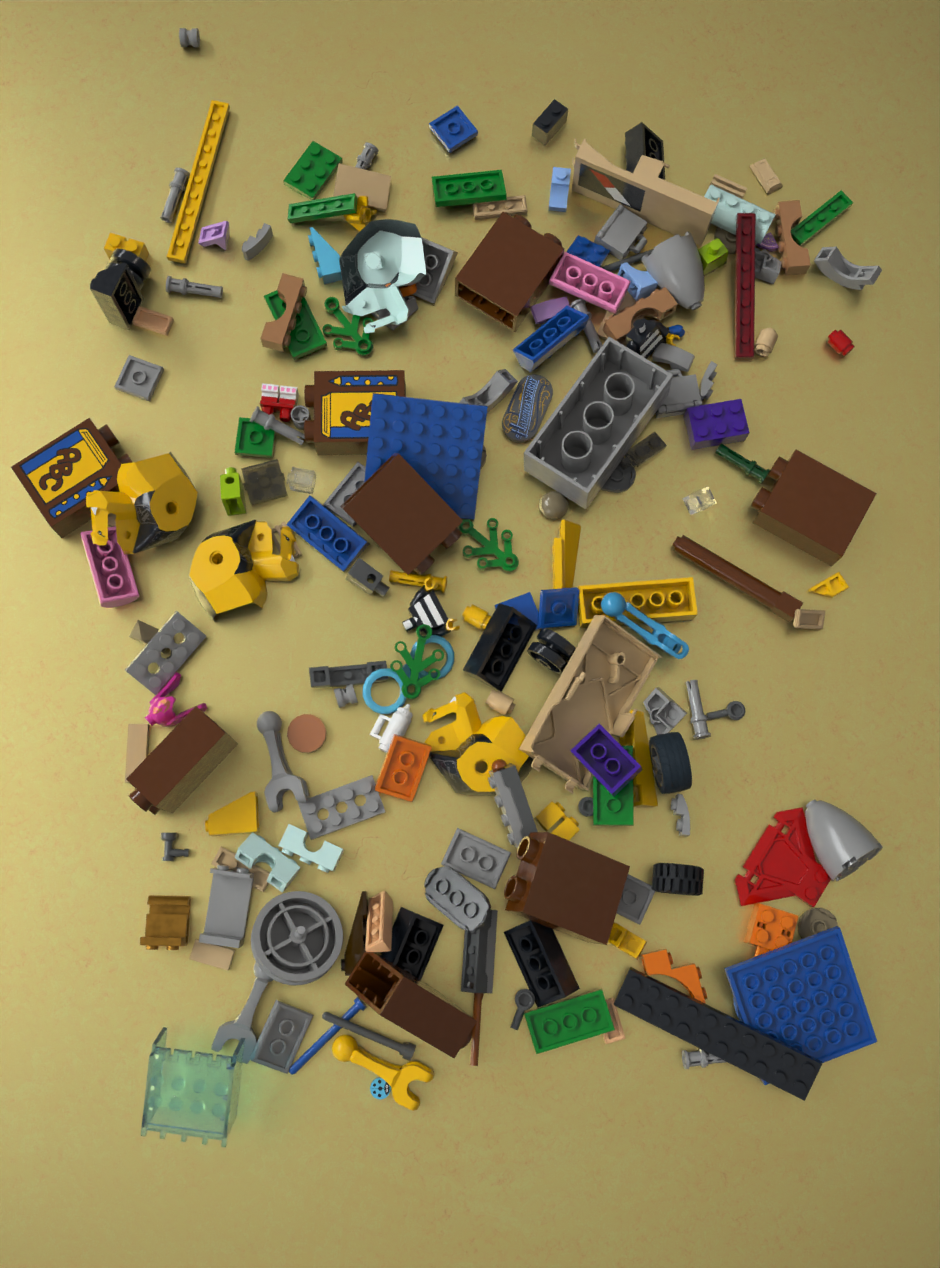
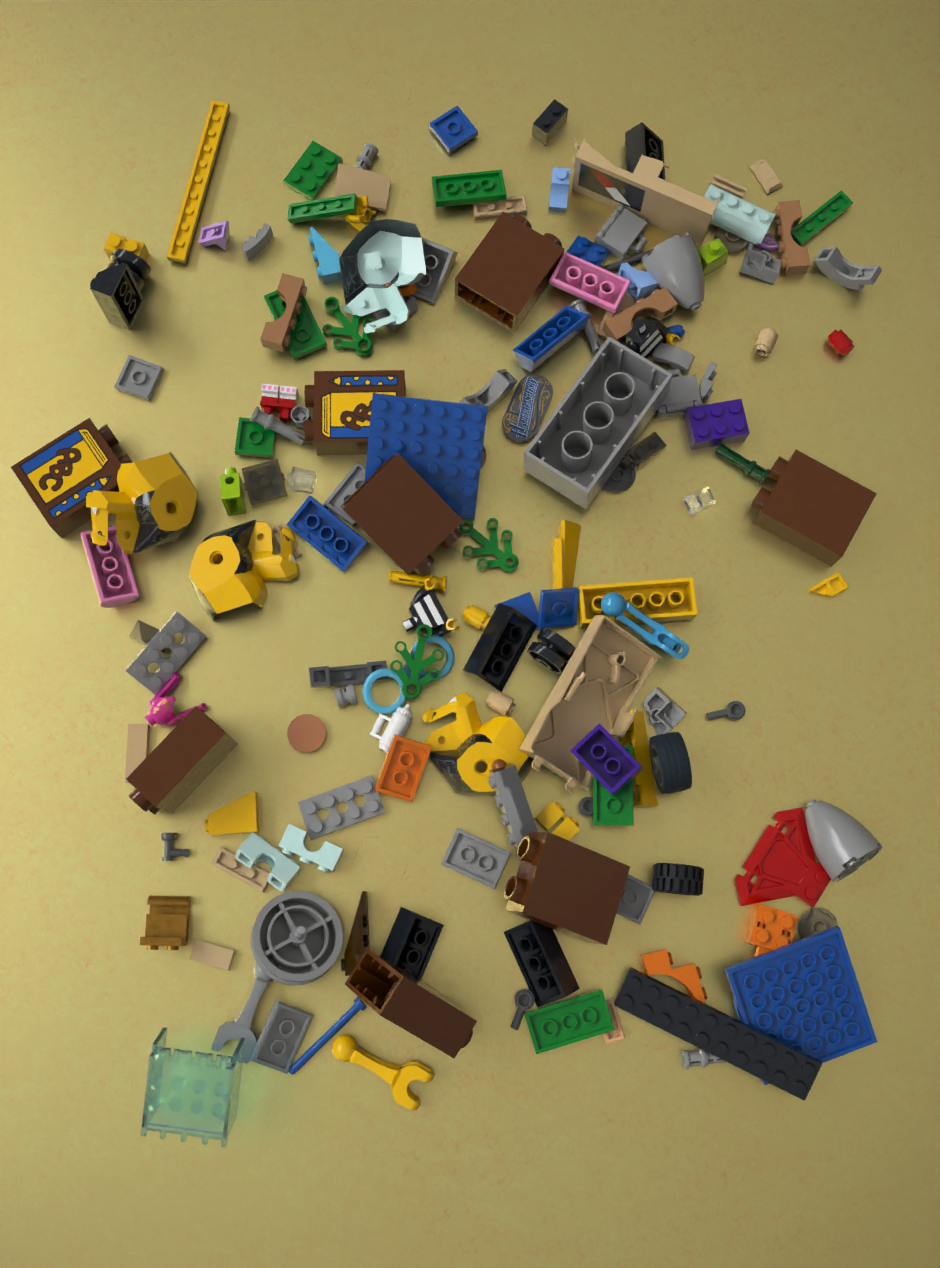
(153, 320): light nougat tile -> none
(177, 187): light grey pin -> none
(185, 287): light grey pin -> none
(189, 37): light grey wheel -> none
(228, 907): light grey panel -> none
(282, 779): light grey piece -> none
(361, 572): dark grey torso -> none
(379, 923): light nougat slope -> none
(380, 1088): medium azure tile -> none
(405, 1049): dark grey piece -> none
(457, 898): tile -> none
(479, 972): piece -> none
(546, 310): lavender slope -> none
(553, 505): dark tan hair -> none
(626, 941): yellow slope -> none
(680, 808): light grey slope -> none
(698, 718): light grey pin -> none
(745, 285): dark red tile -> none
(780, 603): reddish brown brick -> none
(809, 619): tan tile -> none

